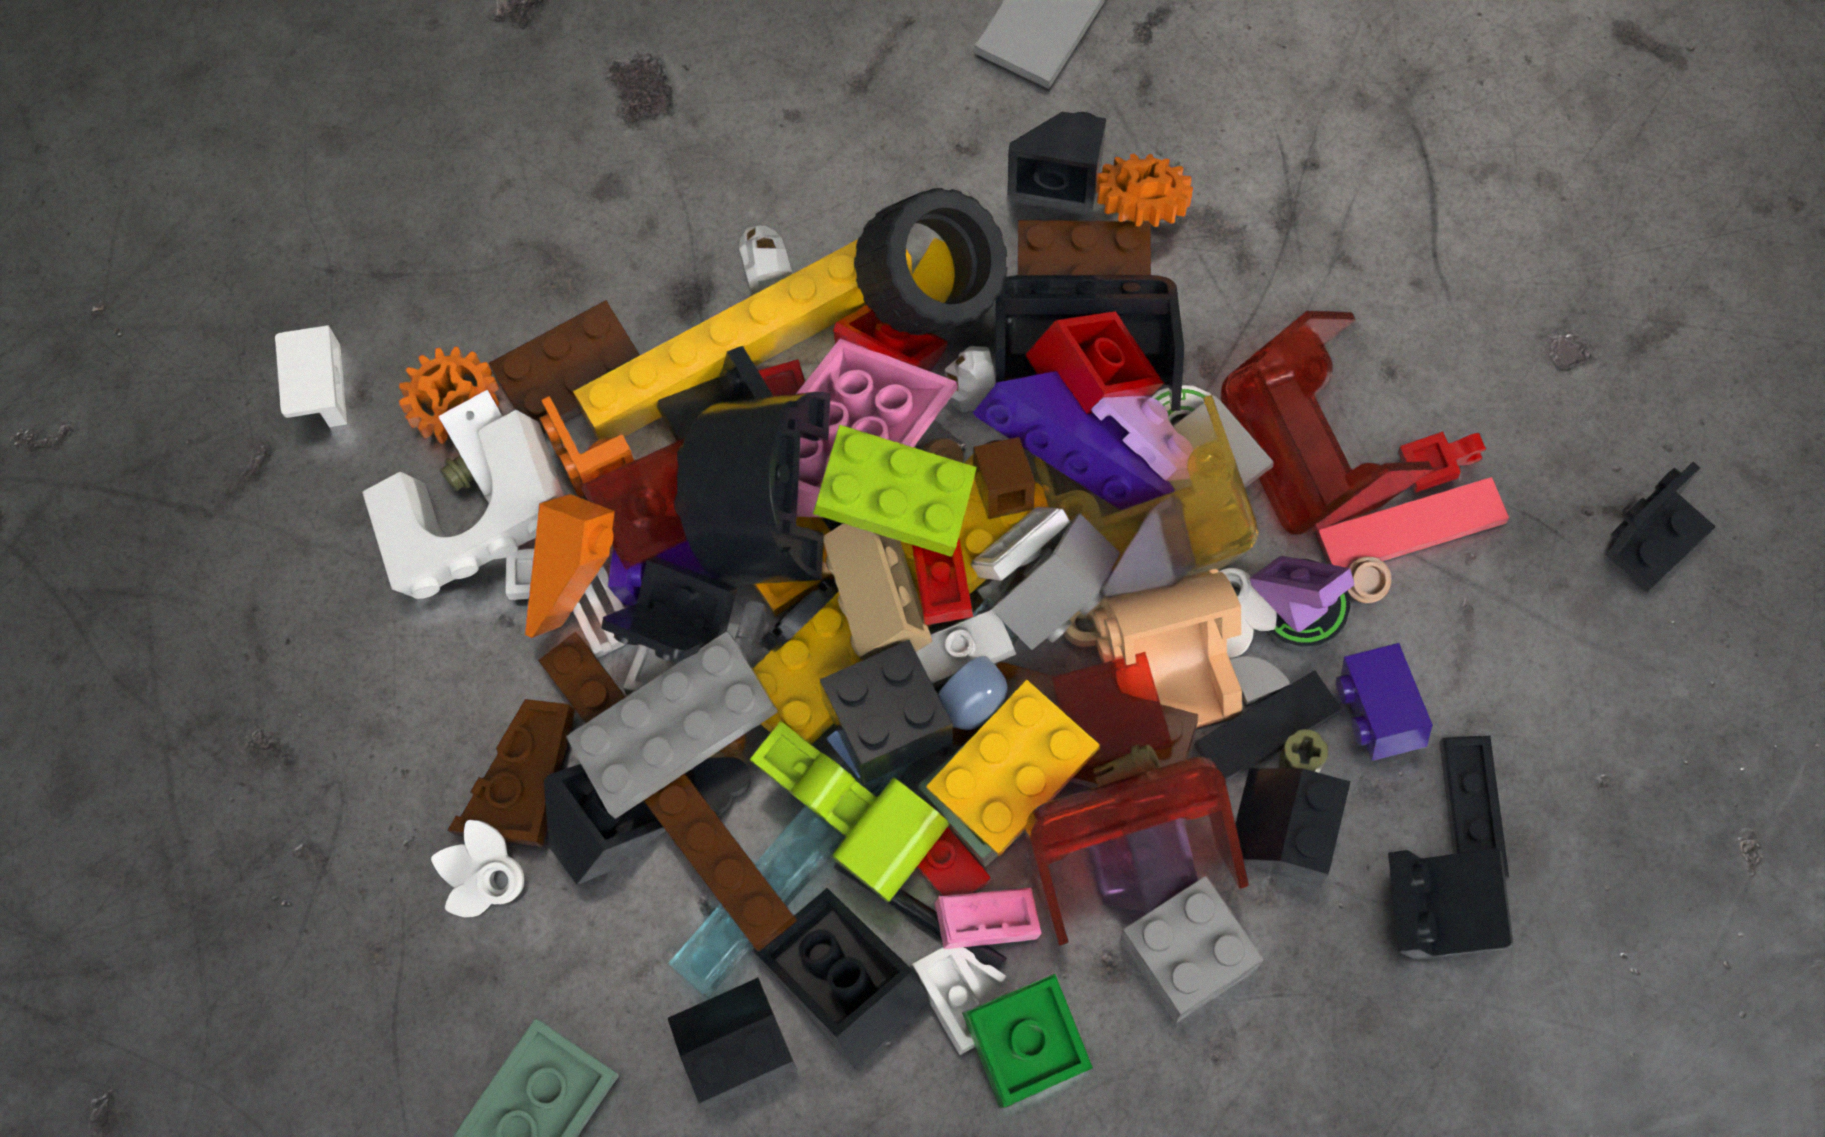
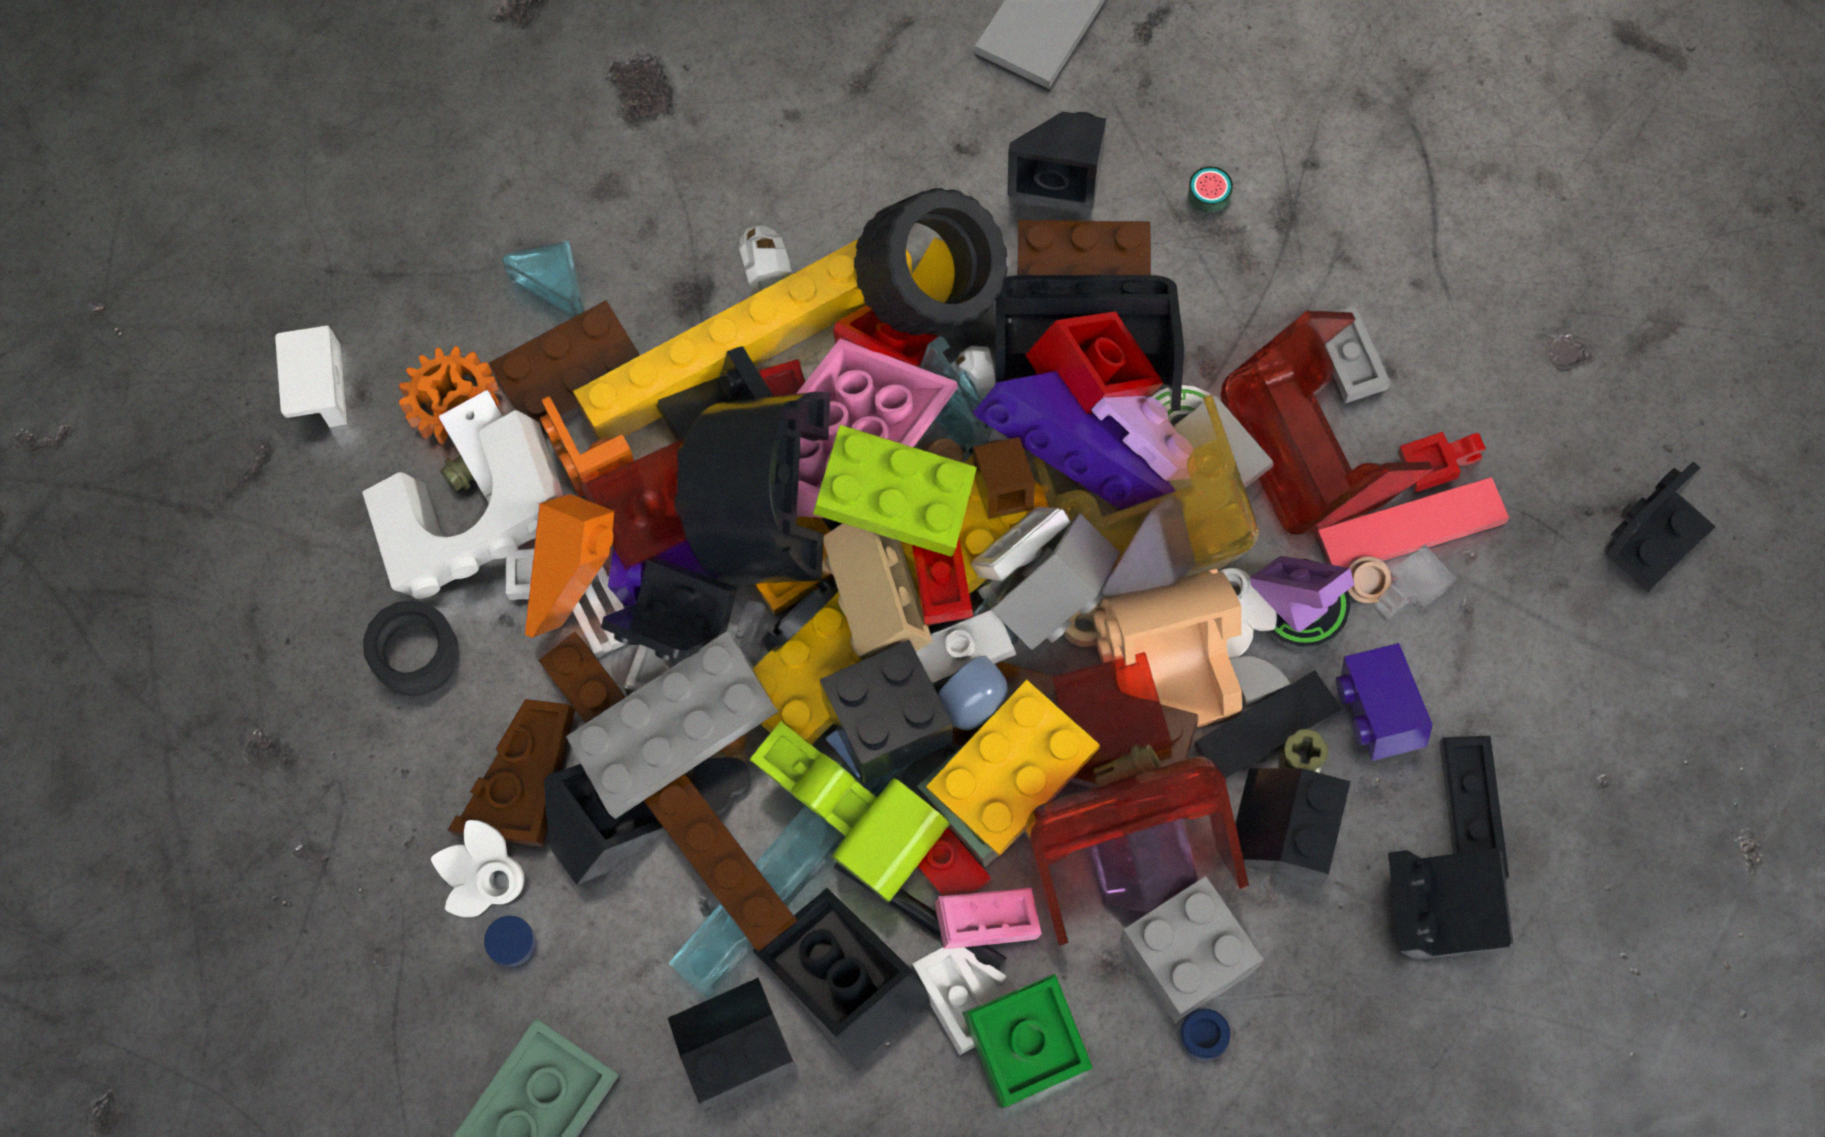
(395, 617): none -> black tyre
(510, 941): none -> dark blue tile
(548, 274): none -> clear light blue slope
(958, 412): none -> clear light blue wing
(1144, 190): orange gear -> none
(1204, 1034): none -> dark blue tile
(1210, 189): none -> tile
(1356, 361): none -> light grey plate
(1416, 581): none -> clear plate

